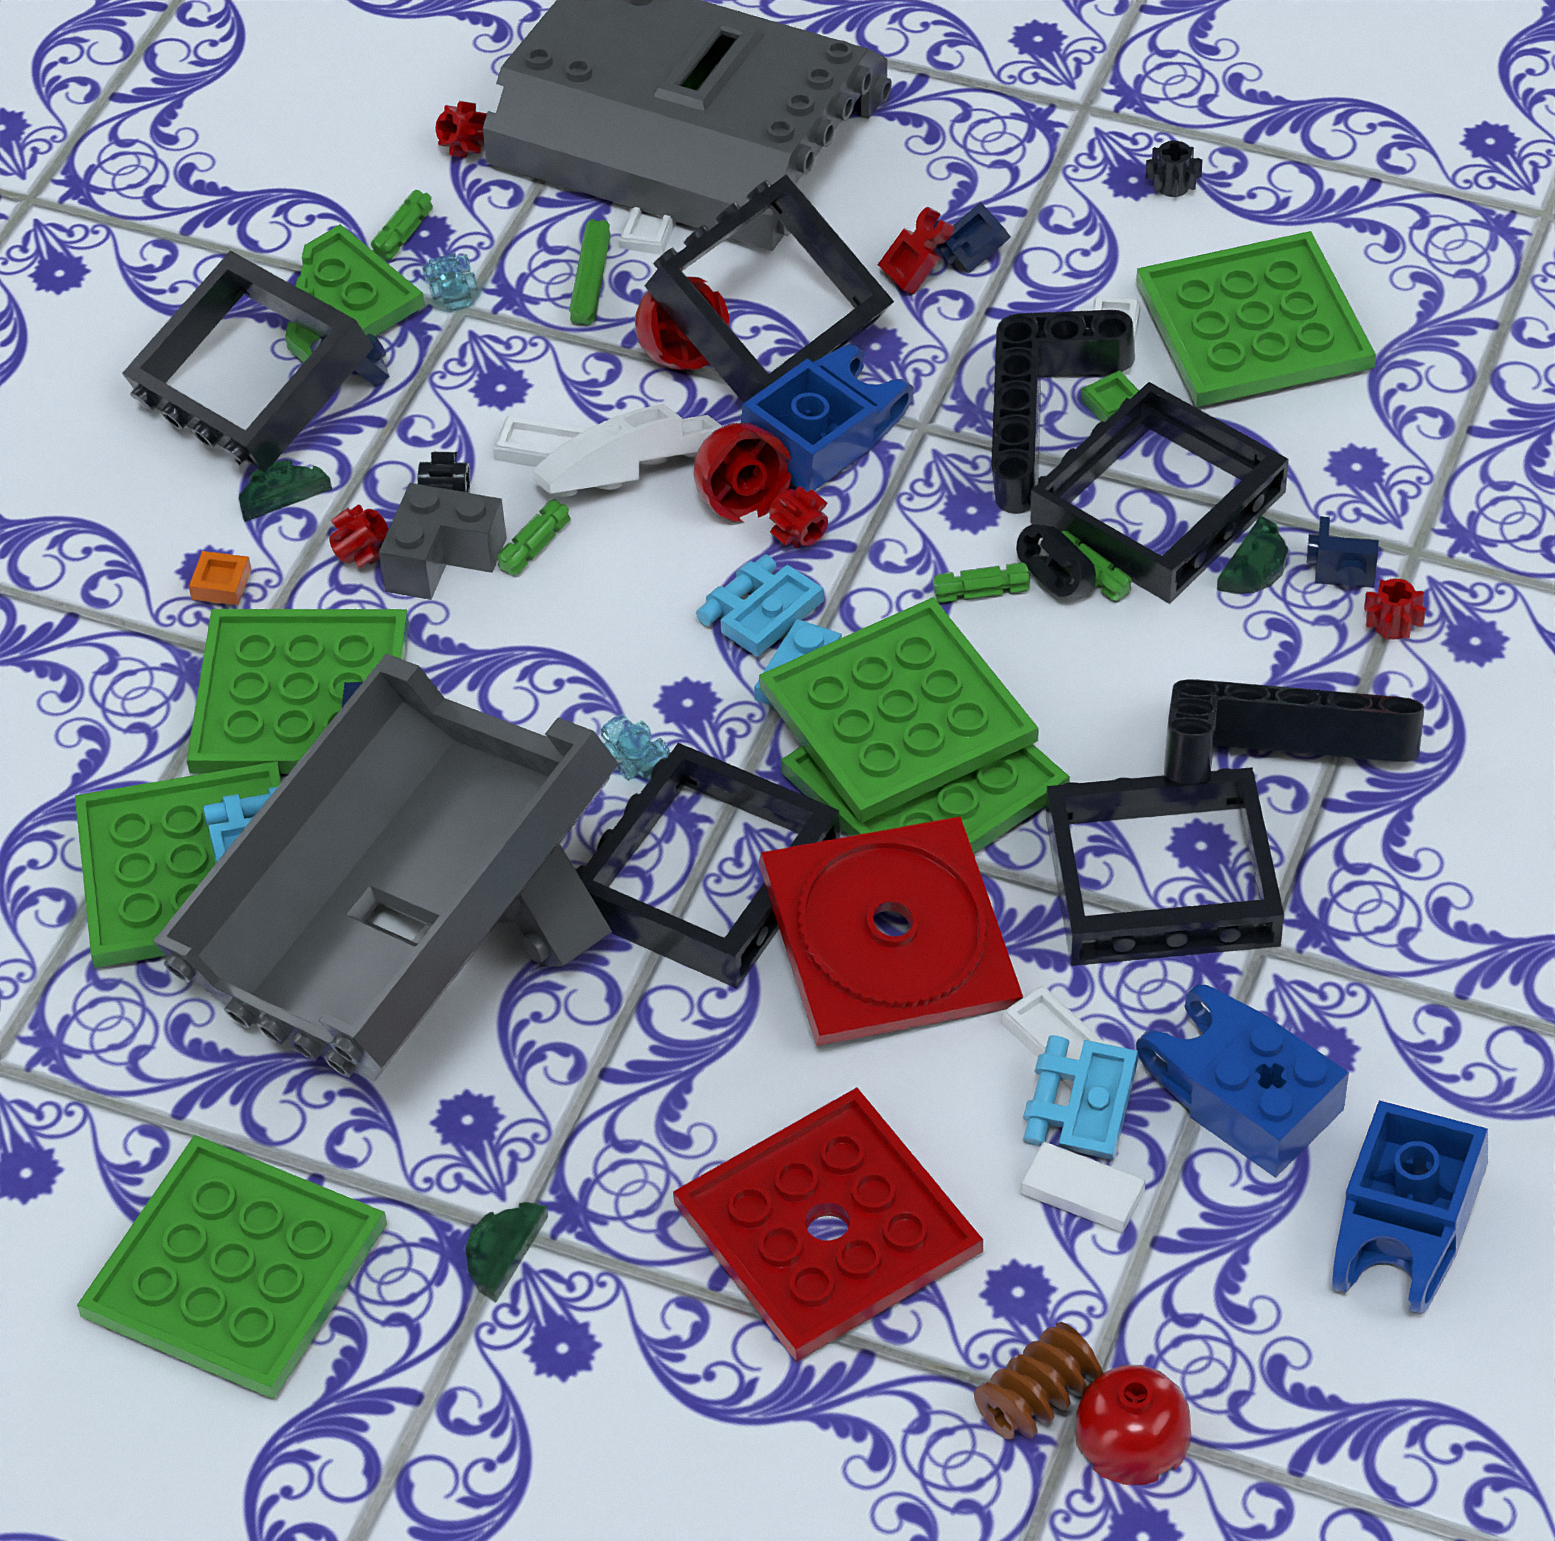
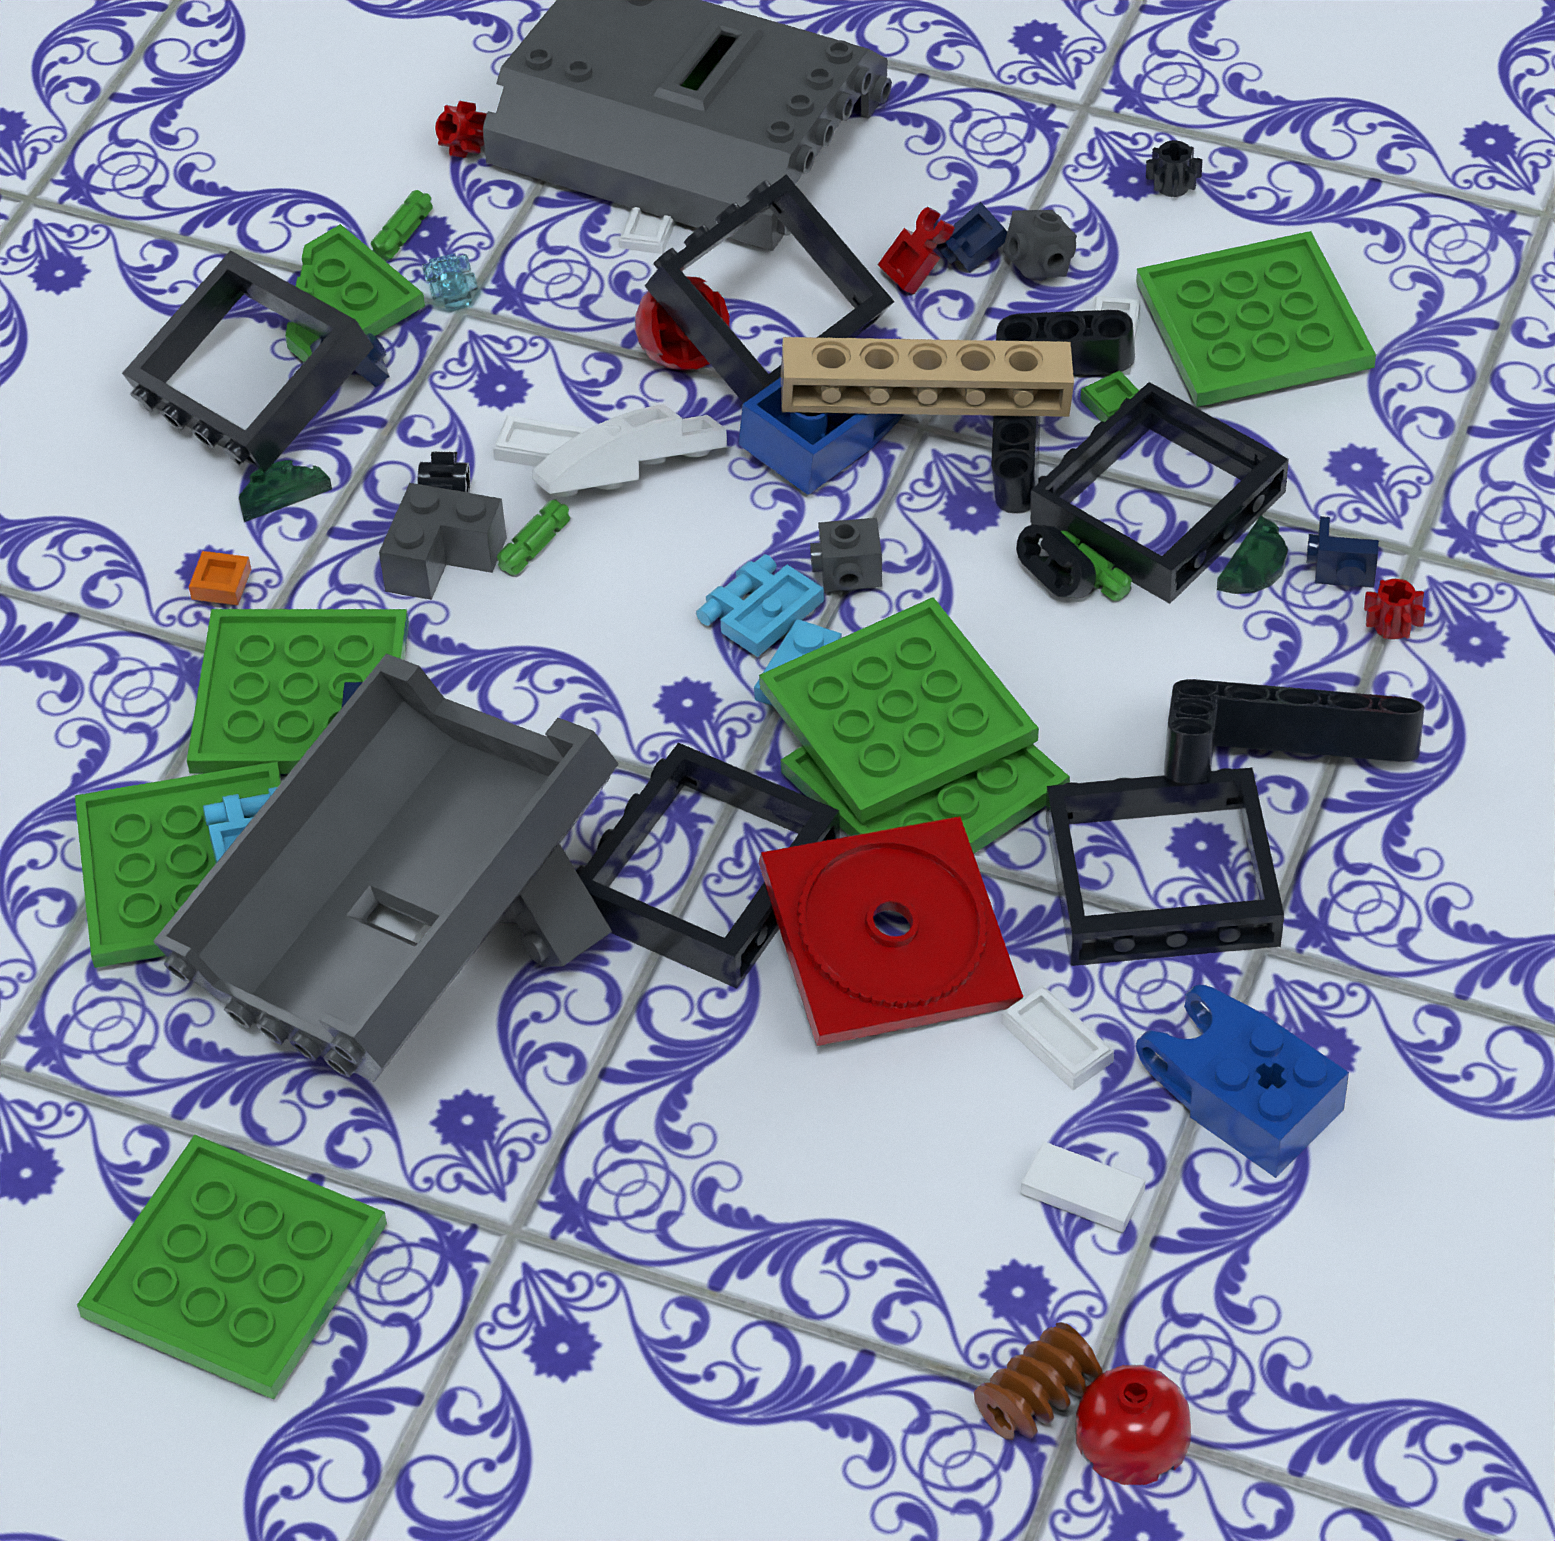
(358, 535): red gear -> none
(500, 1244): clear green tile -> none
(589, 272): bright green axle -> none
(633, 745): clear light blue piece -> none
(741, 470): red cylinder -> none
(798, 517): red gear -> none
(841, 1166): red piece -> none
(848, 554): none -> dark grey brick
(926, 376): none -> tan brick
(981, 582): bright green axle -> none
(1039, 244): none -> dark grey brick
(1097, 1099): medium azure plate -> none
(1410, 1198): blue brick -> none

